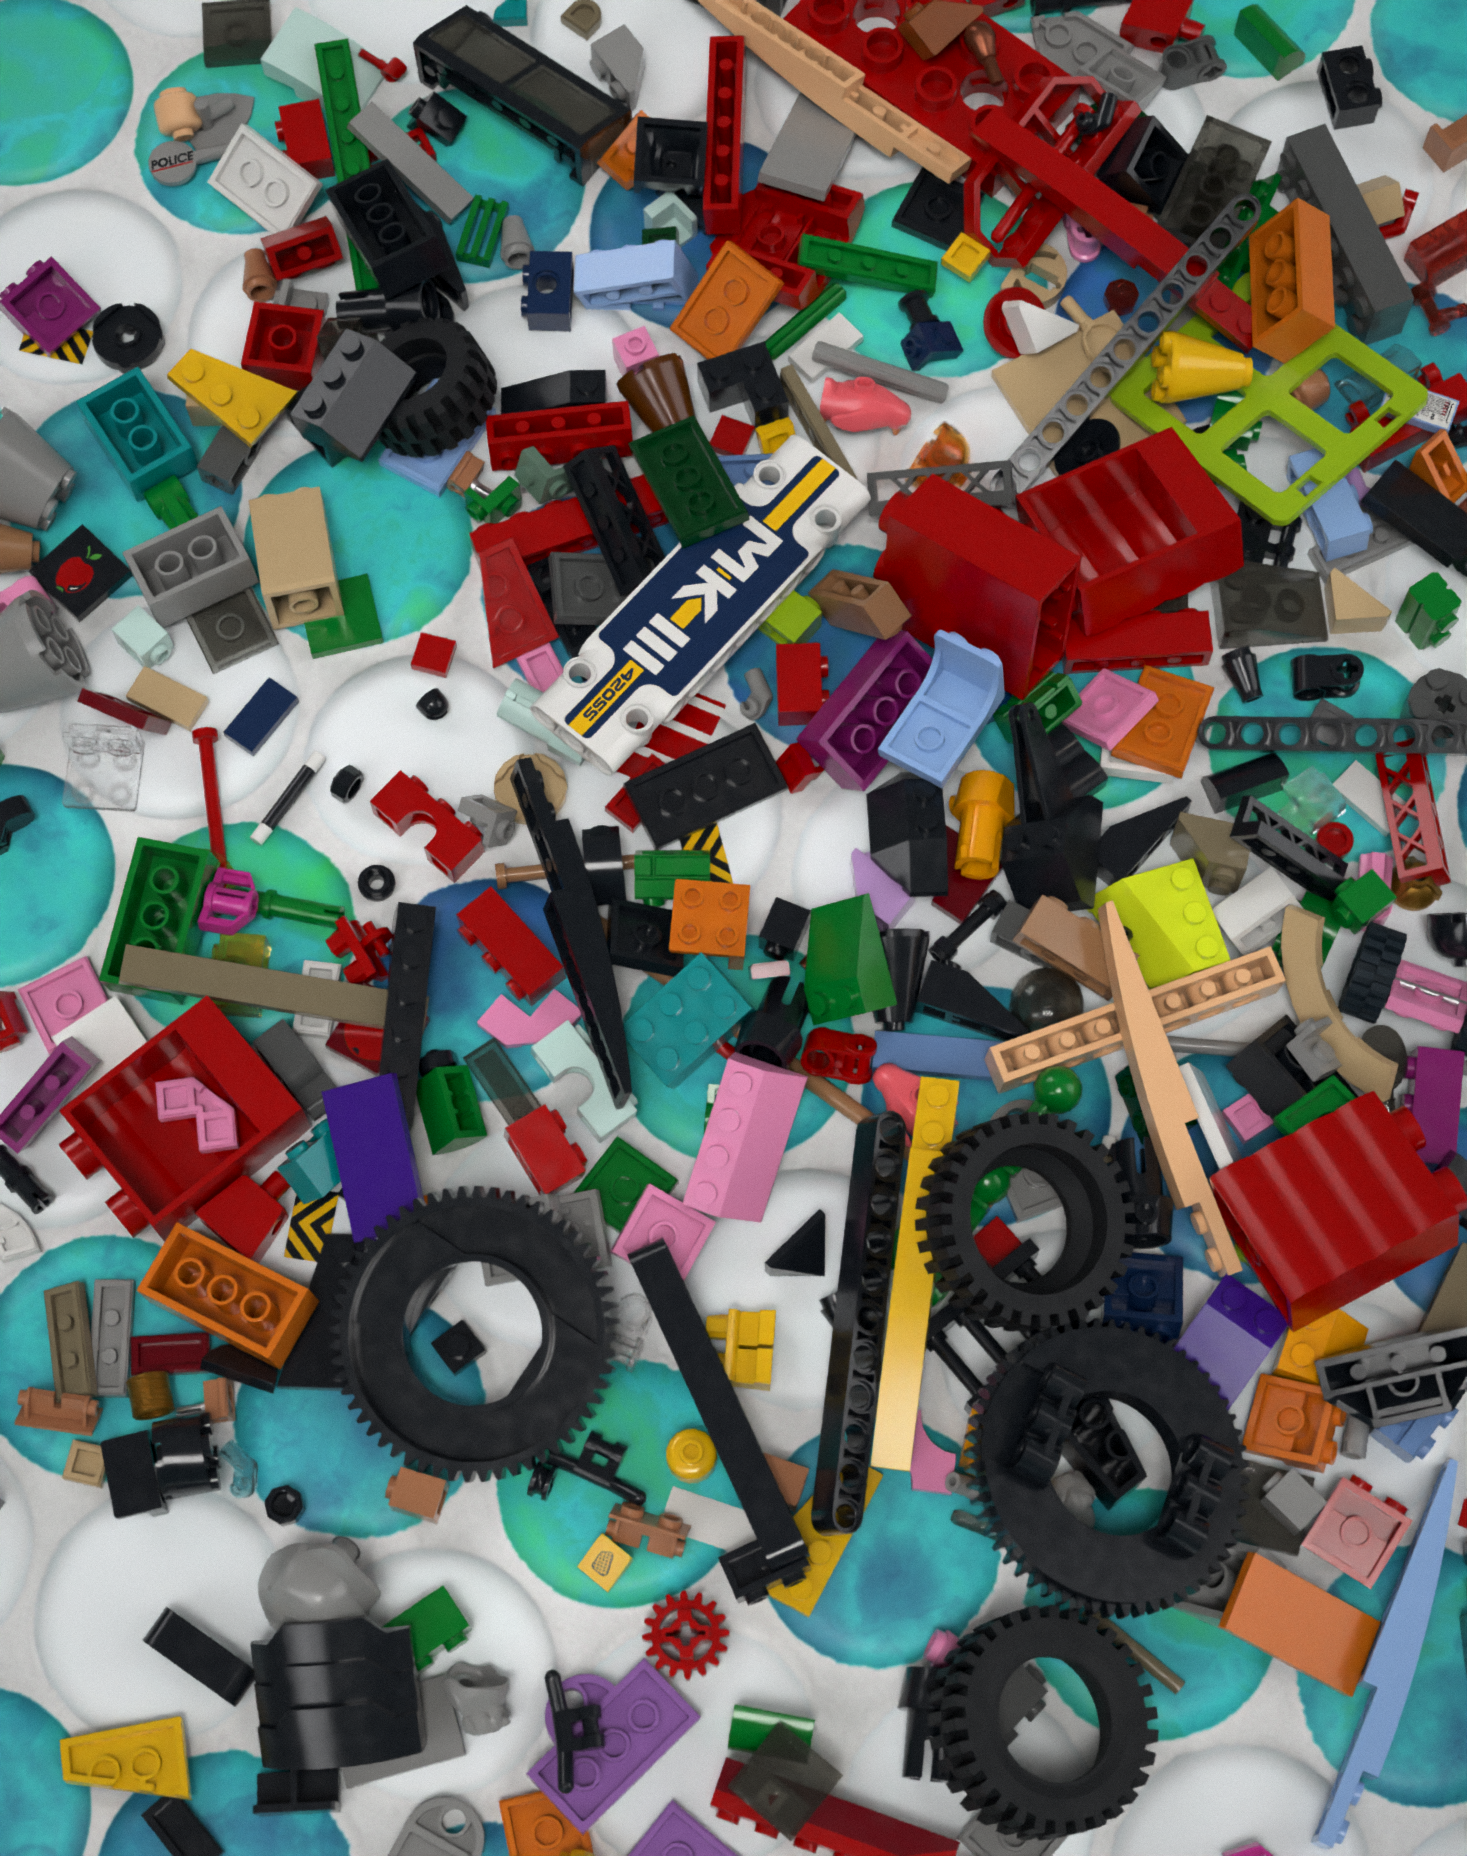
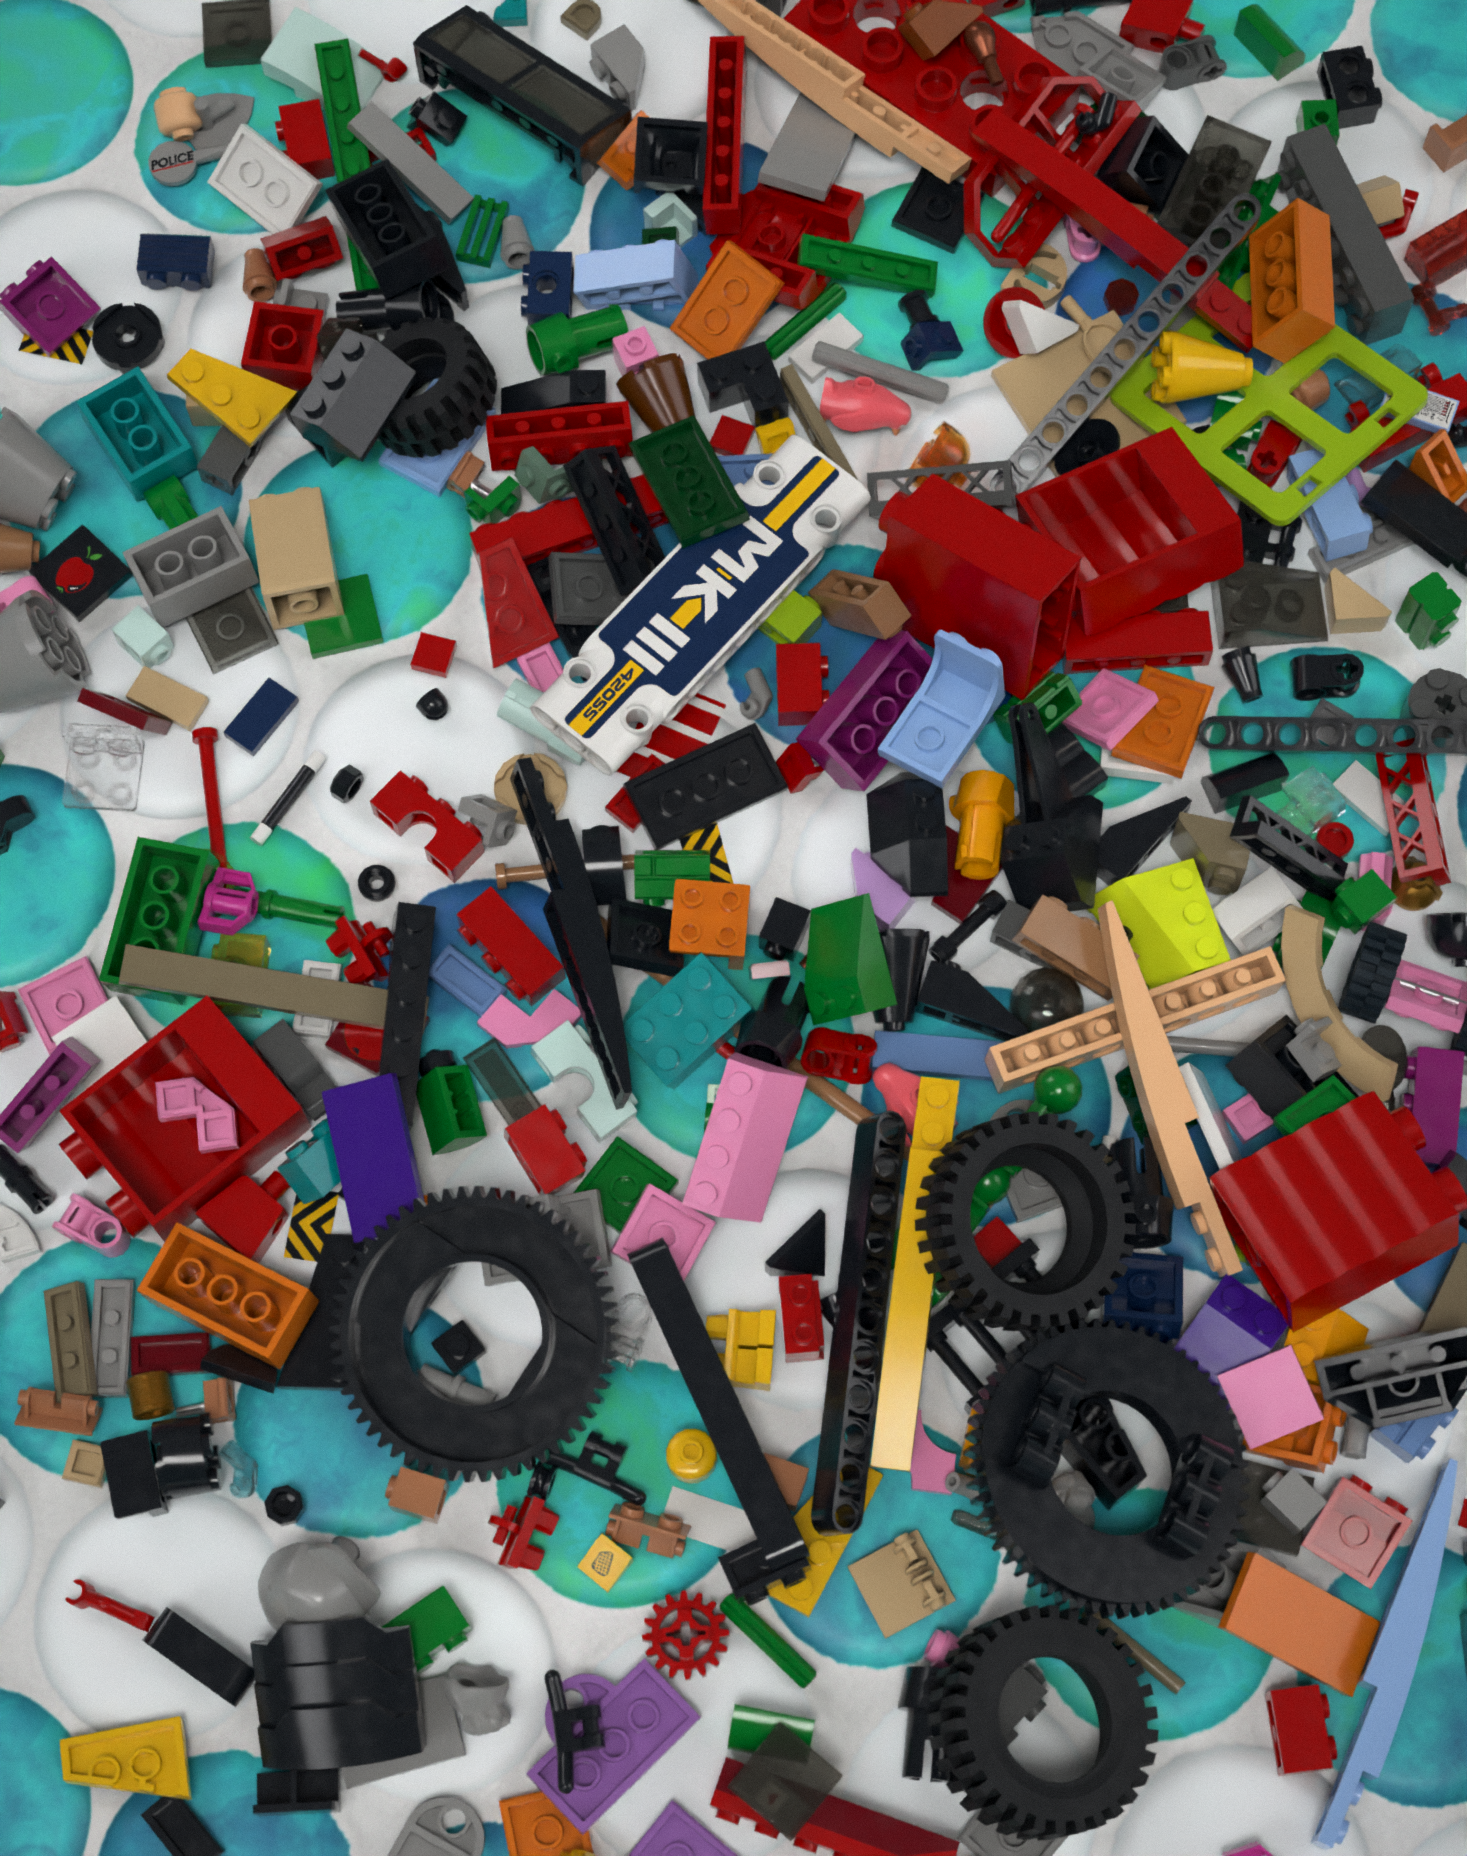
(86, 1225): none -> bright pink piece
(110, 1606): none -> red arm
(175, 261): none -> dark blue brick
(457, 1387): none -> light grey pin
(465, 981): none -> medium blue tile
(530, 1517): none -> red hips
(561, 342): none -> green piece
(768, 1641): none -> green axle
(801, 1318): none -> red window
(901, 1583): none -> tan hinge
(965, 257): yellow tile -> none
(1270, 1396): none -> bright pink tile
(1273, 452): none -> red piece
(1300, 1730): none -> red brick
(1318, 112): none -> green brick

